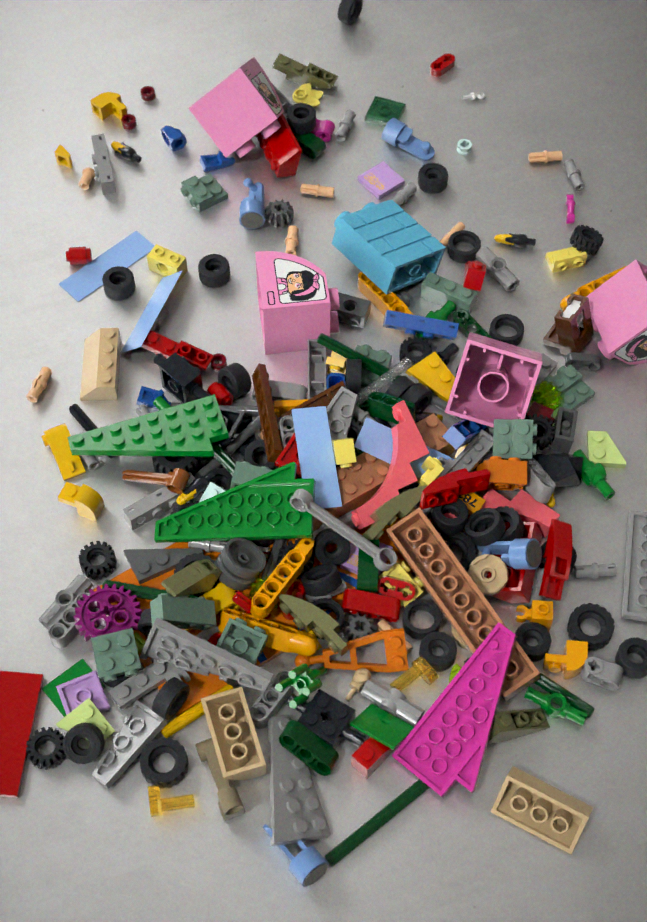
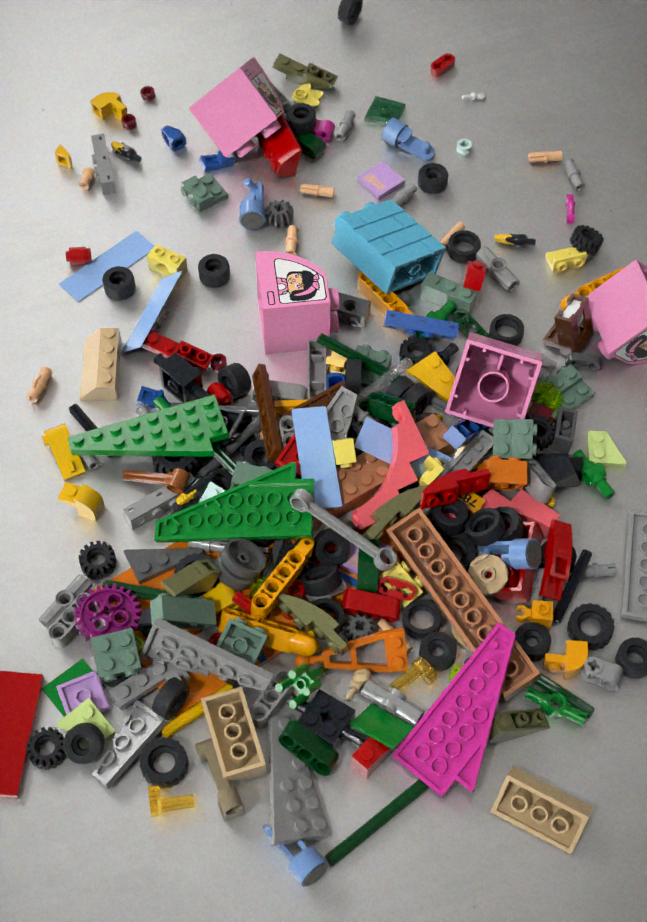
(571, 585): none -> black axle

